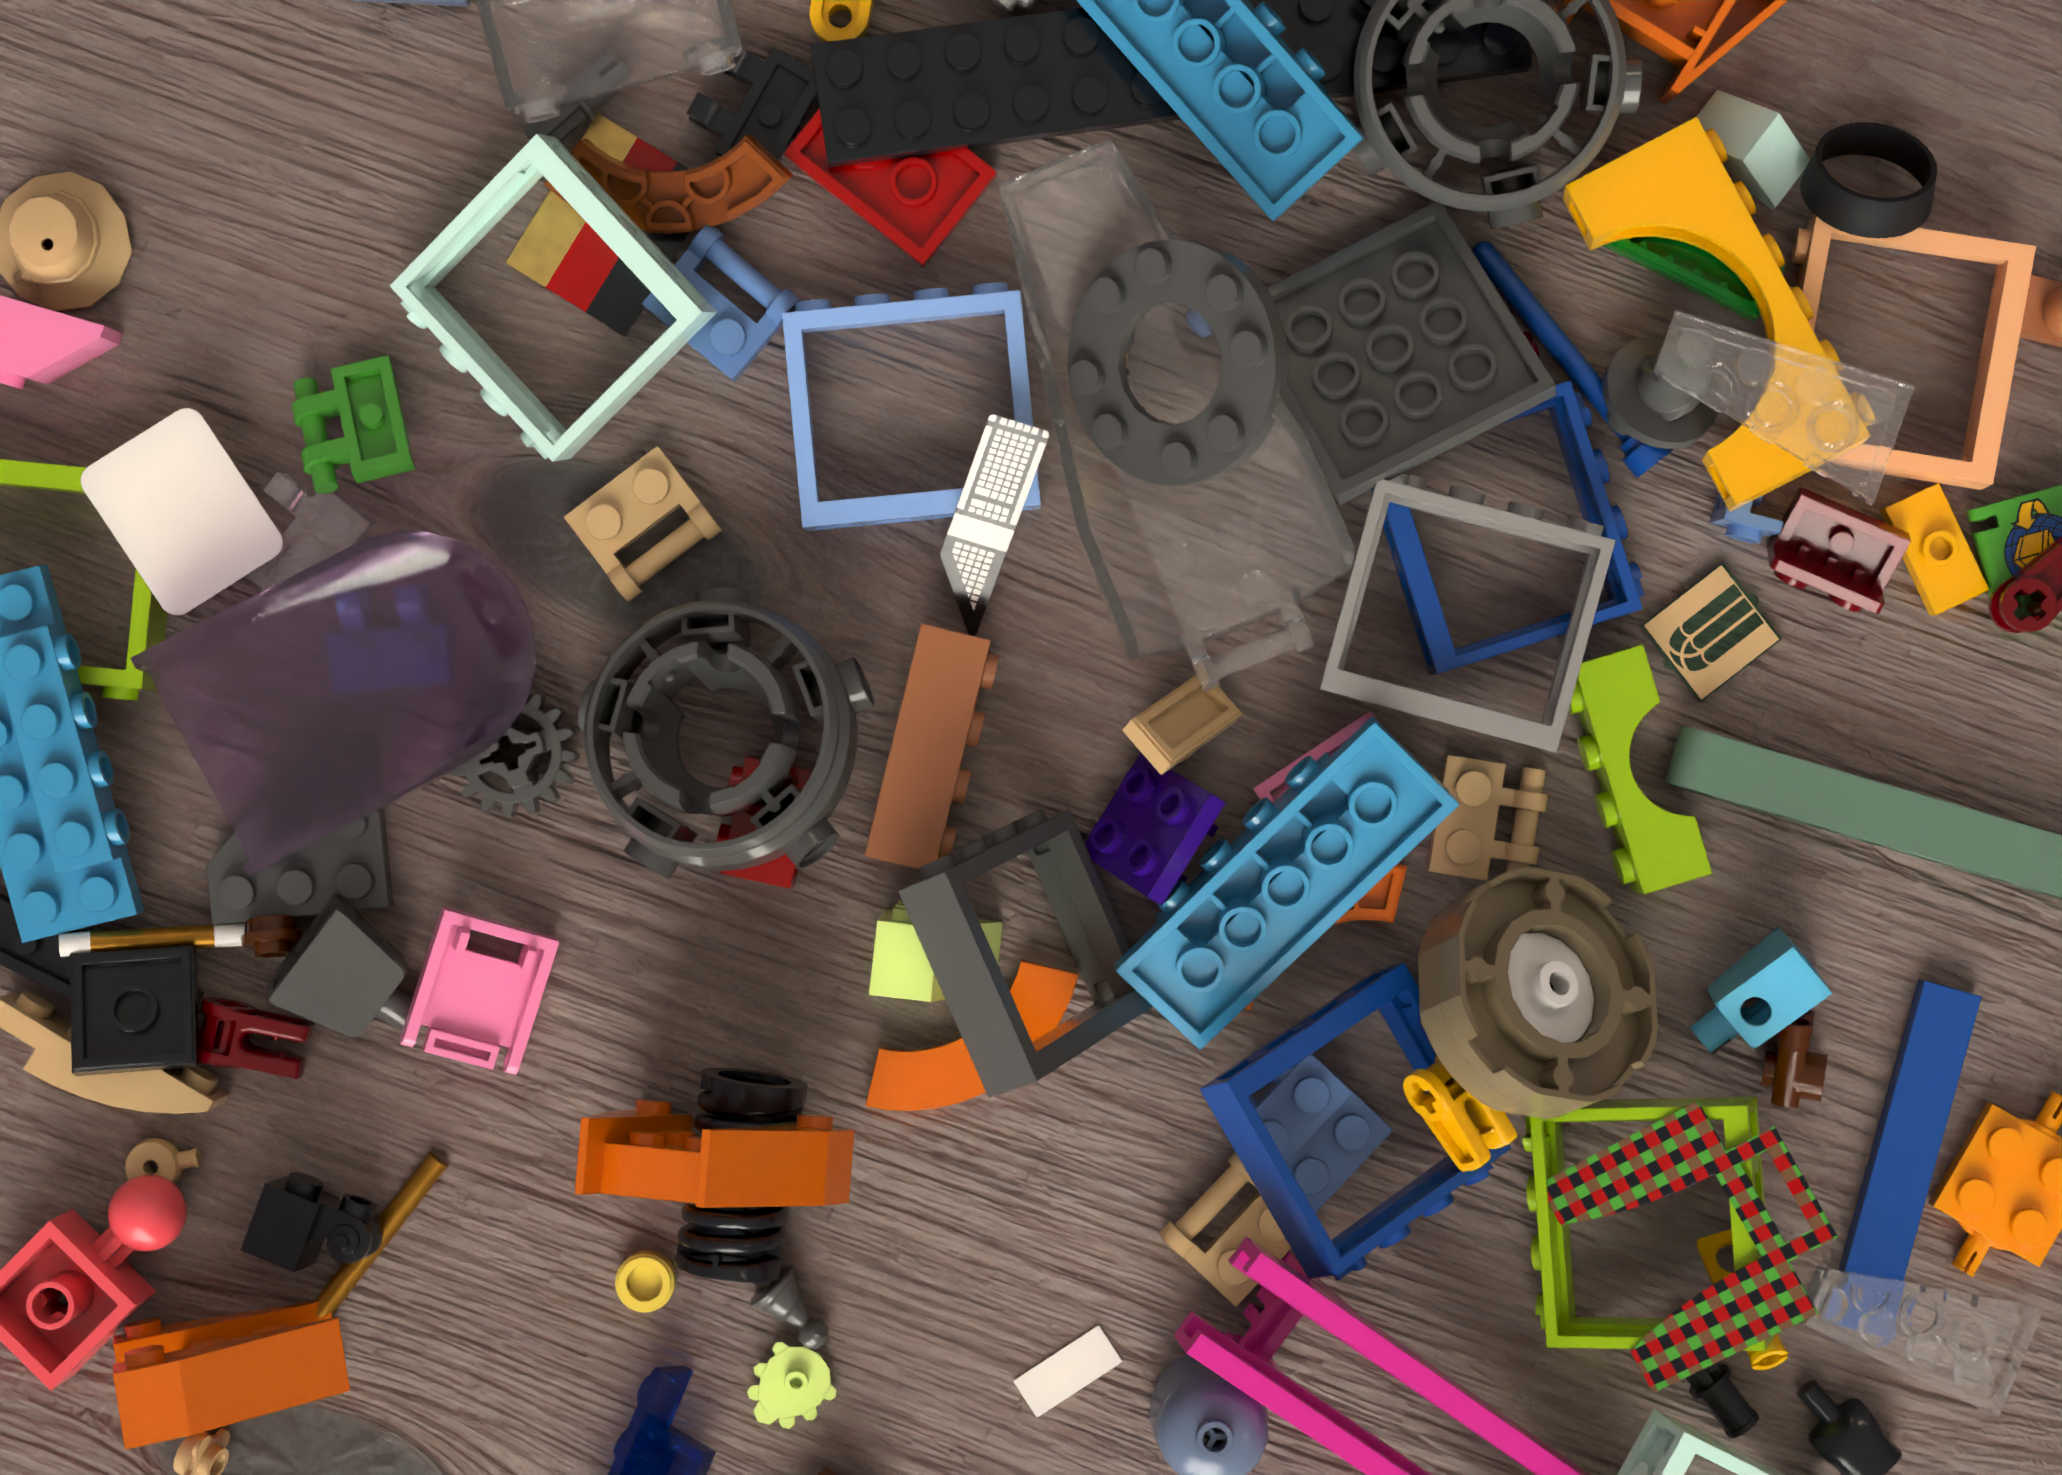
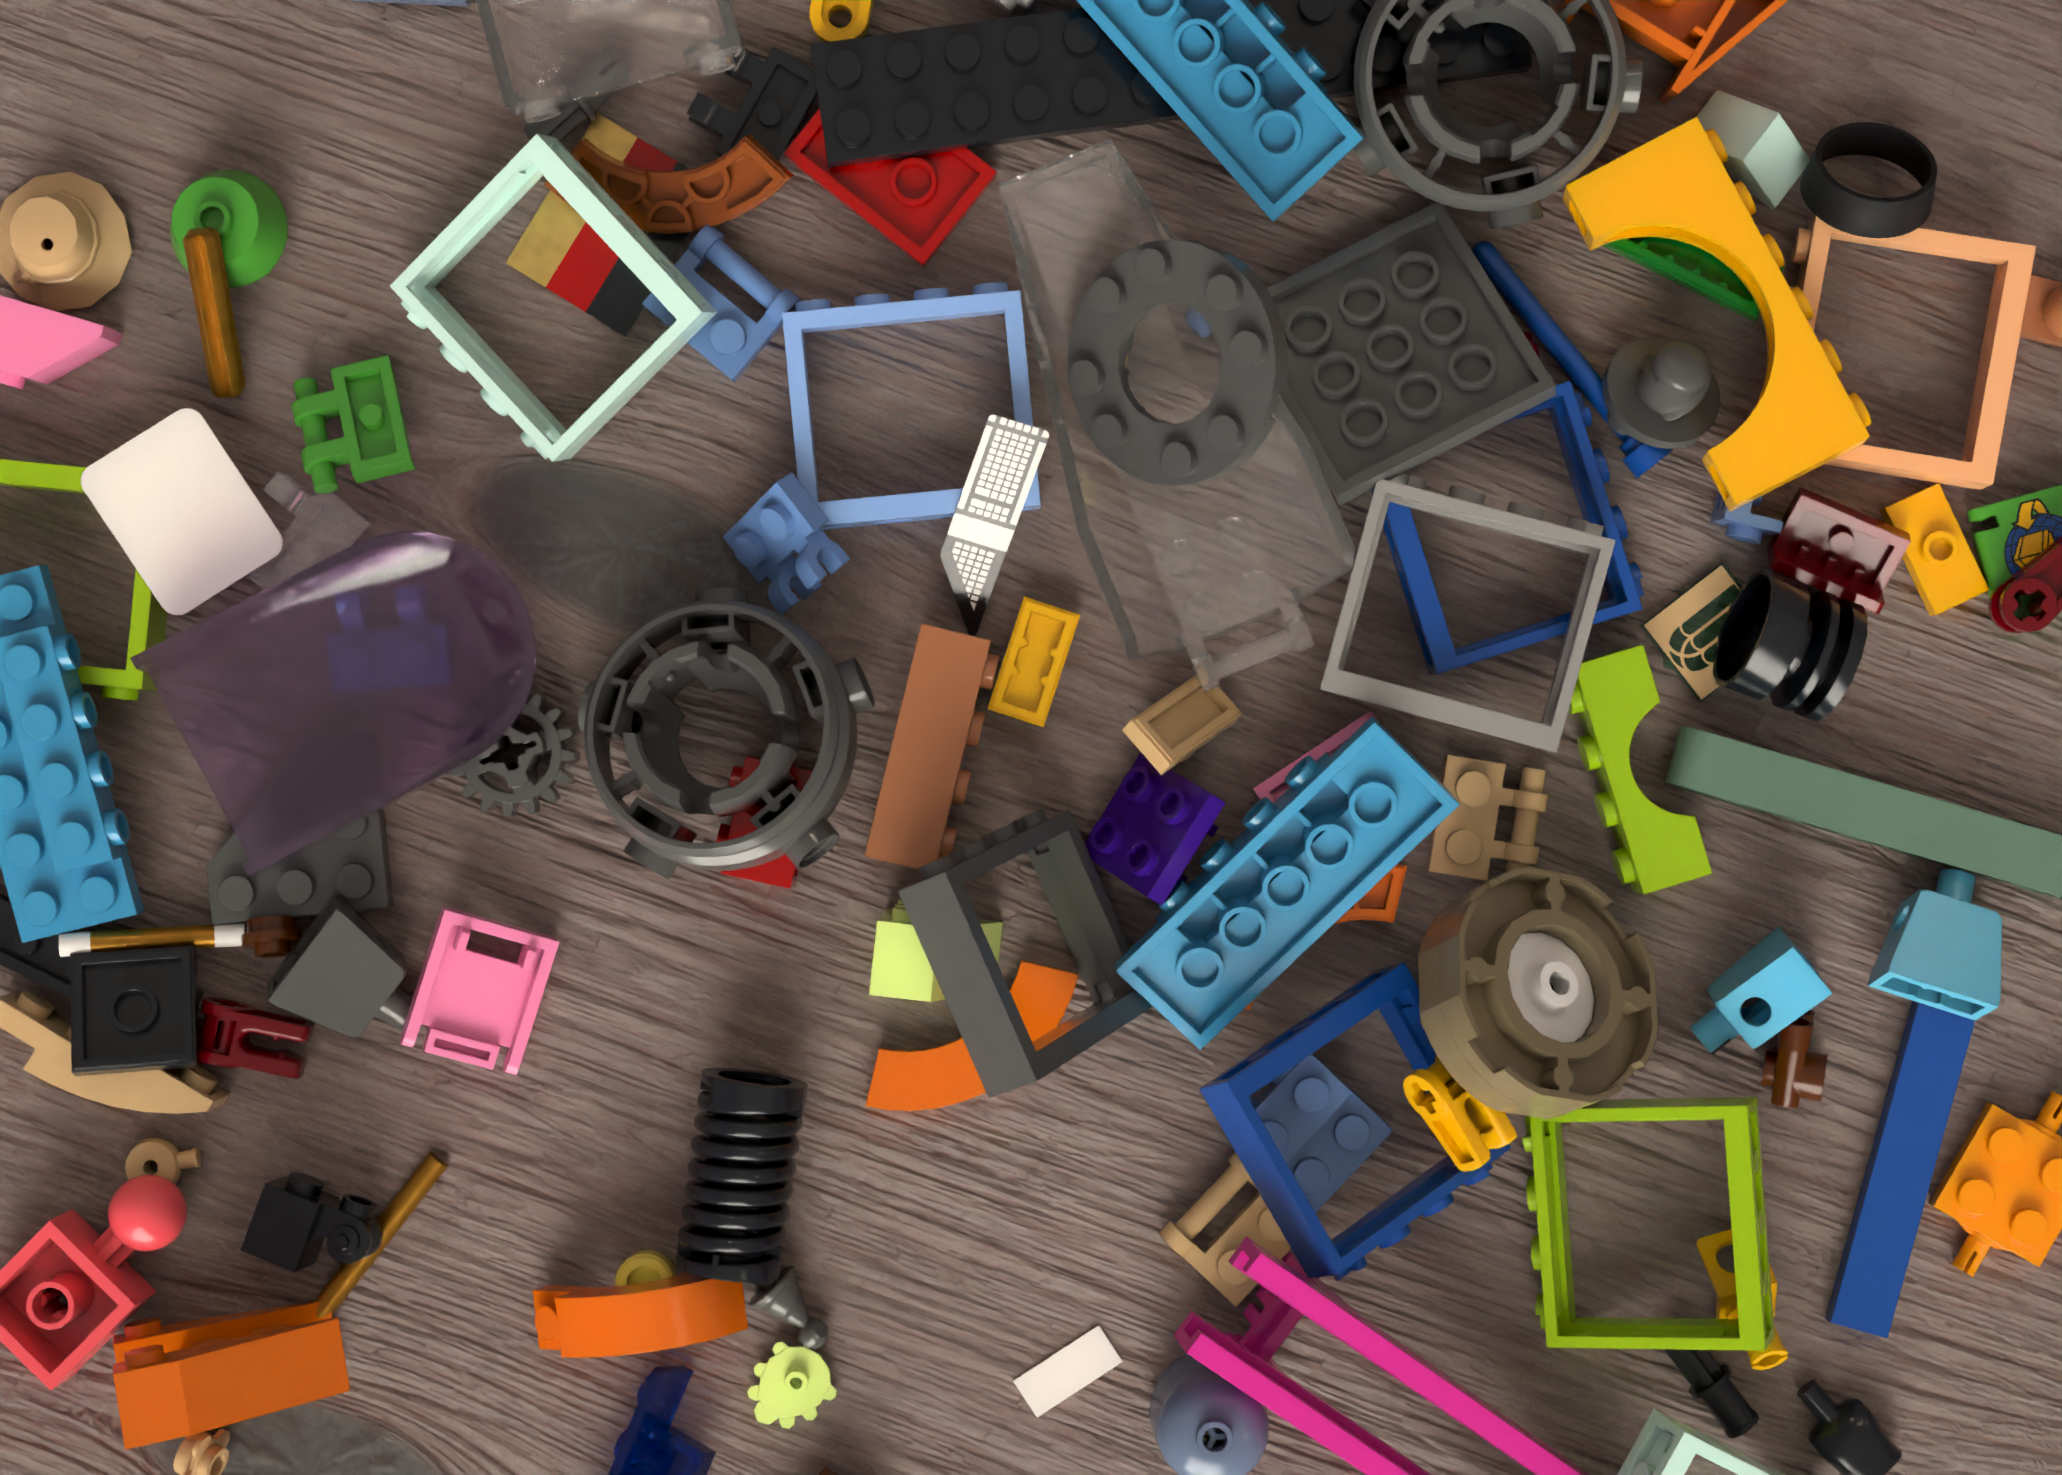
(214, 312): none -> pearl gold axle
(245, 216): none -> bright green cone
(632, 507): tan plate -> none
(637, 1316): none -> orange arch
(660, 1158): orange wedge -> none
(777, 528): none -> medium blue plate
(1033, 661): none -> yellow plate
(1743, 1305): piece -> none
(1790, 645): none -> black wheel
(1807, 404): clear wing -> none
(1932, 1333): clear wing -> none
(1943, 950): none -> medium azure torso

